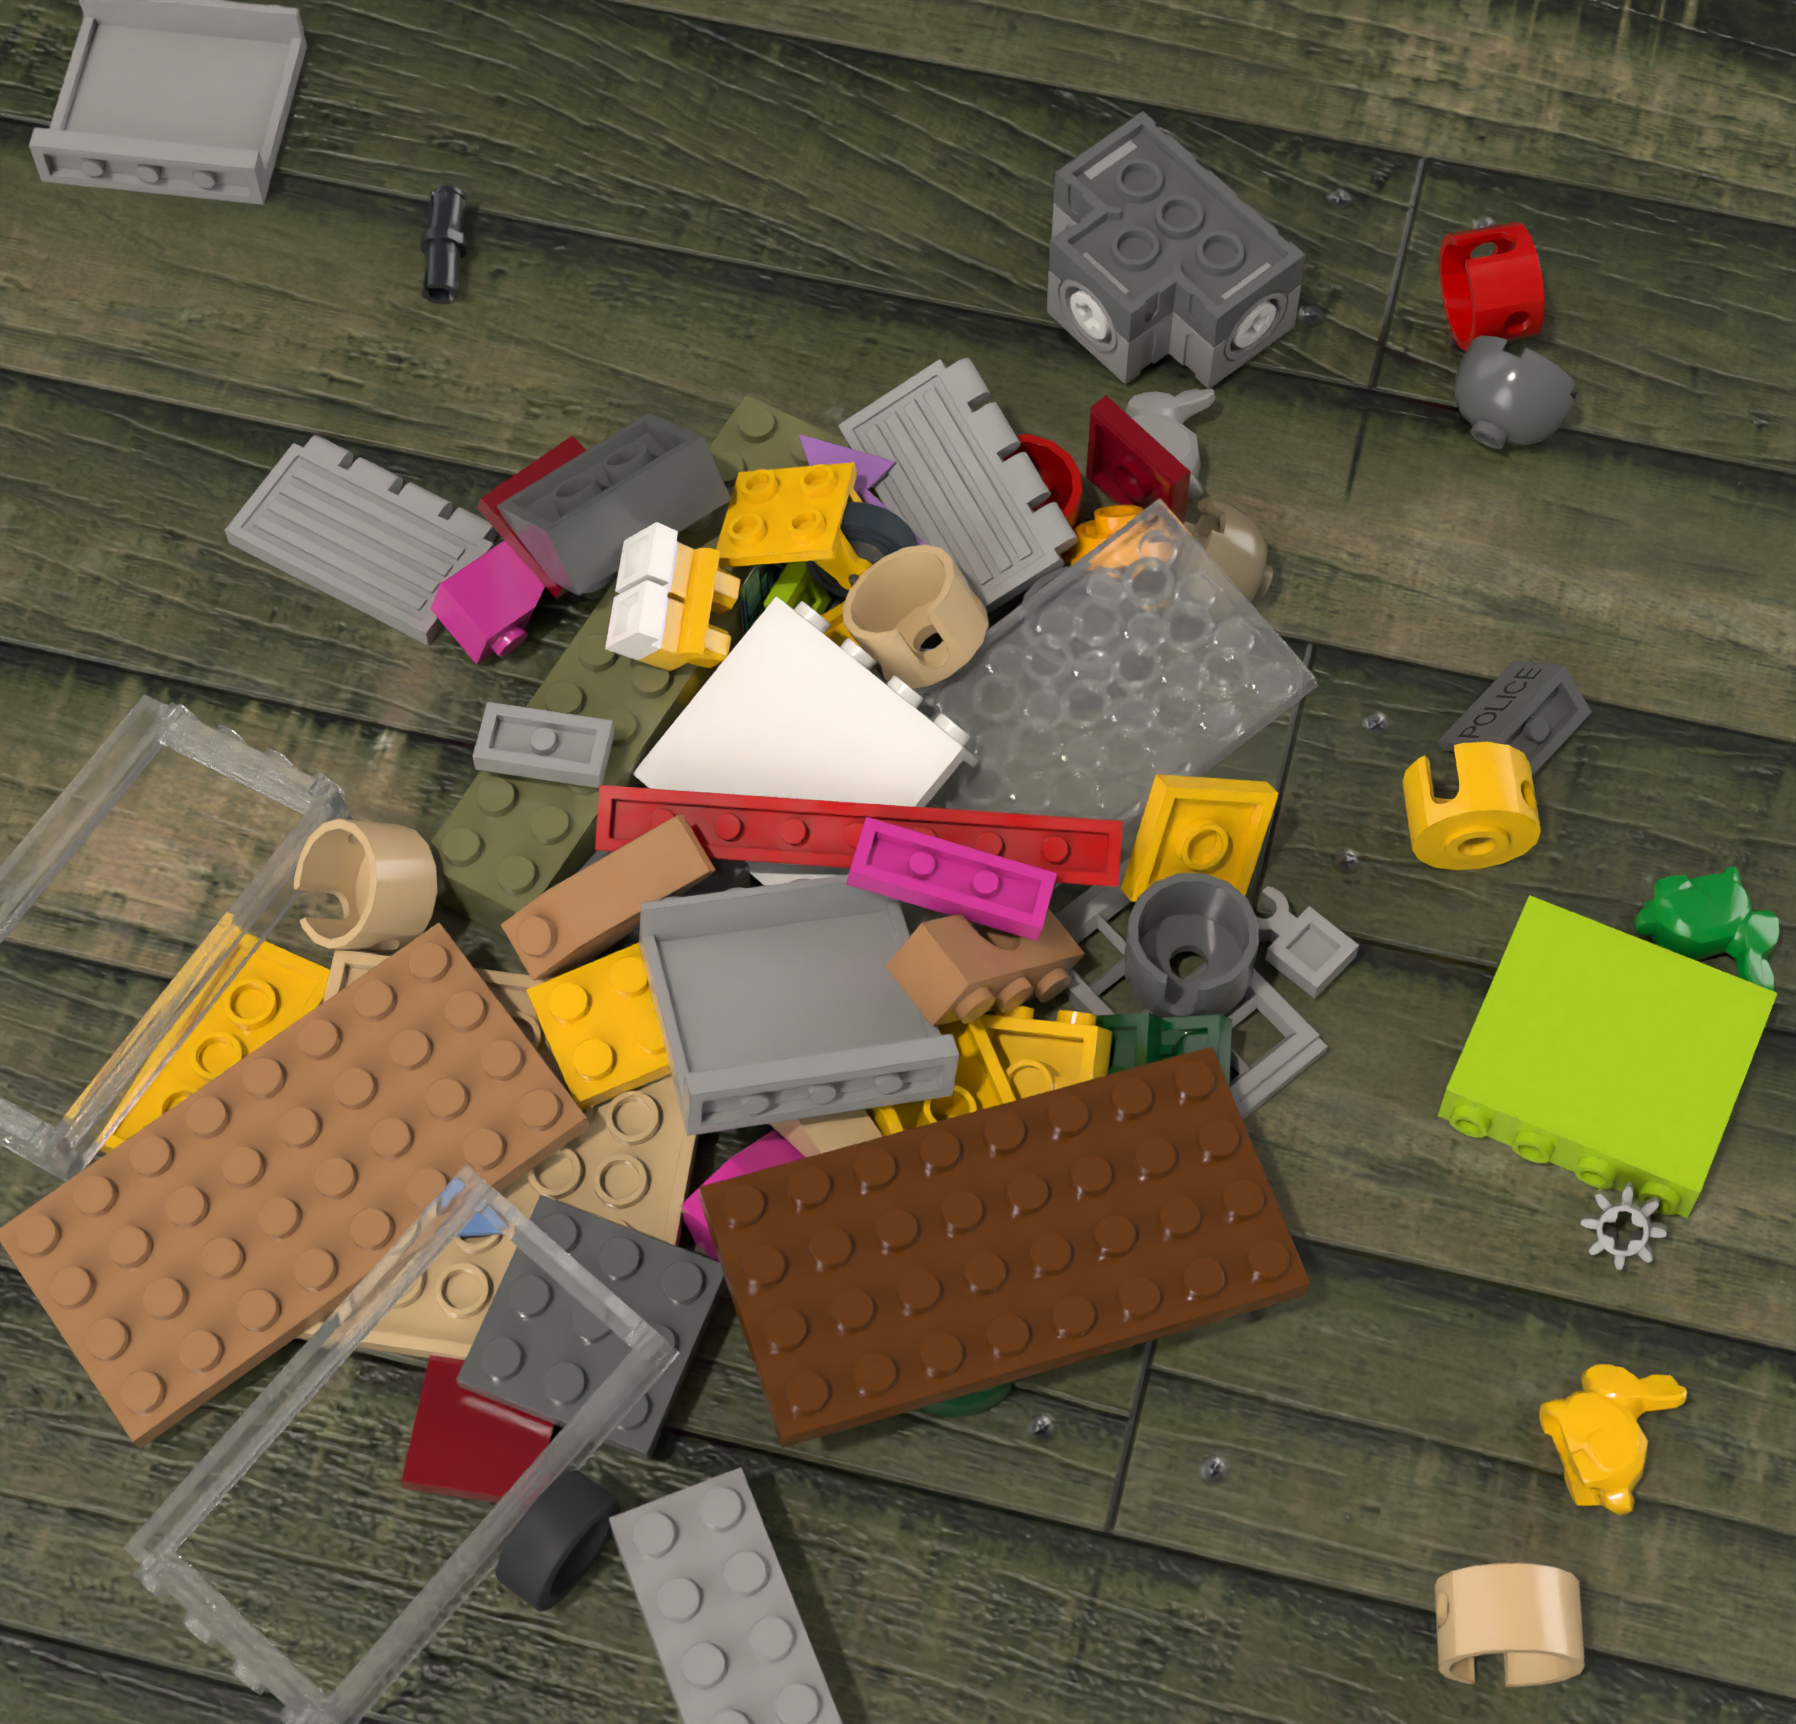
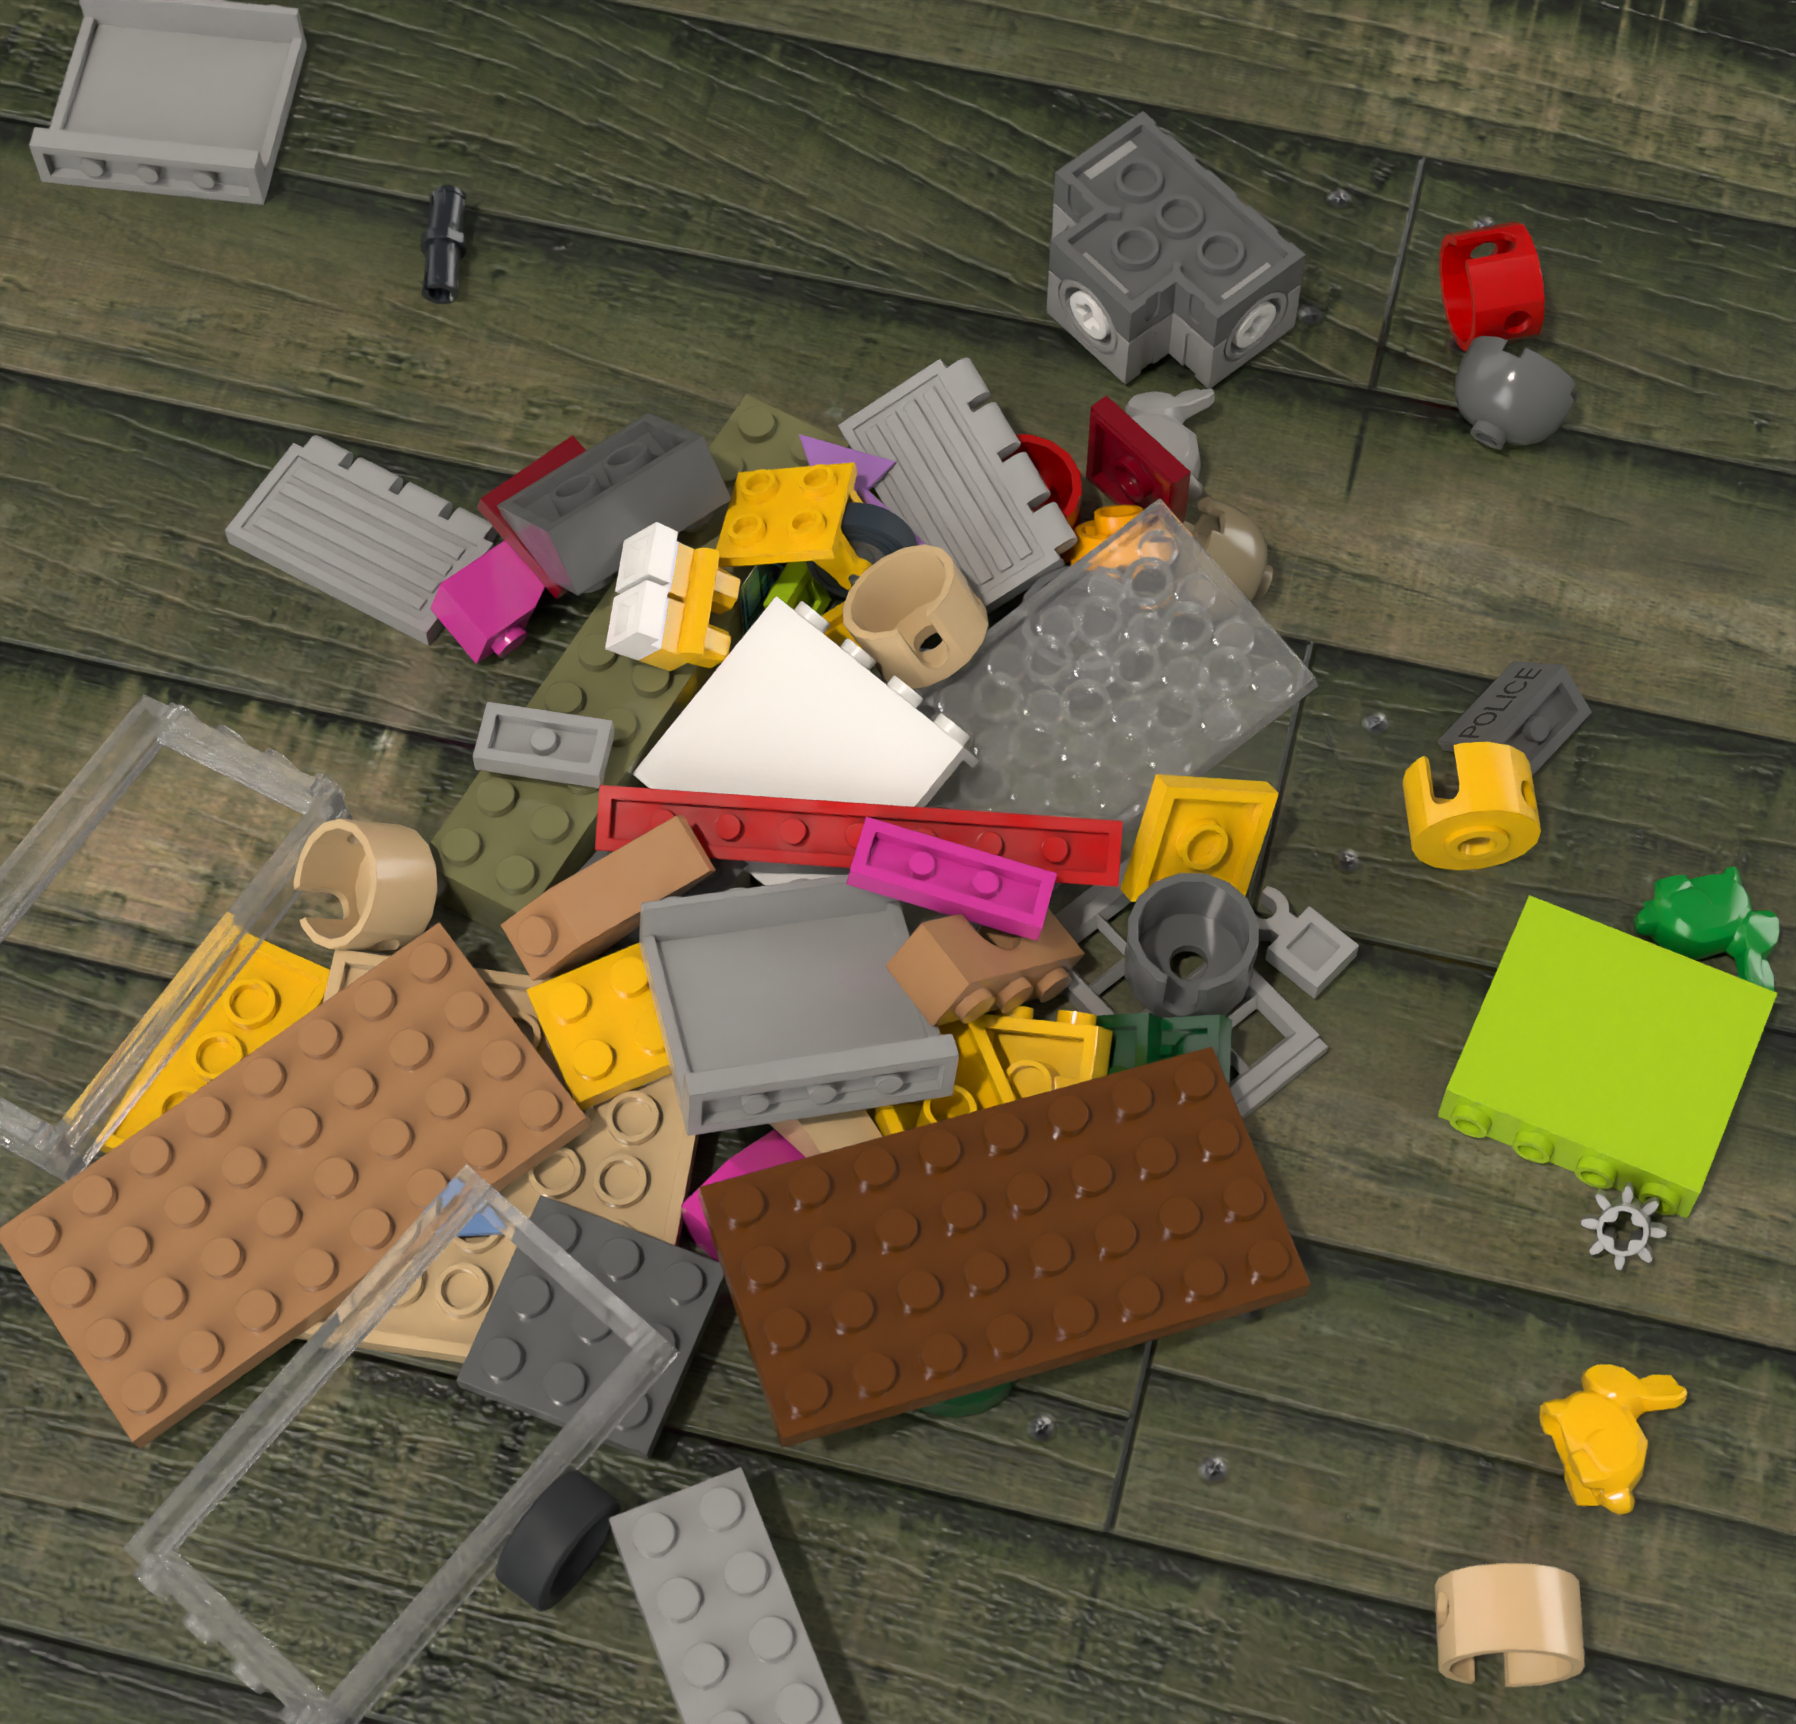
(467, 1441): dark red tile -> none

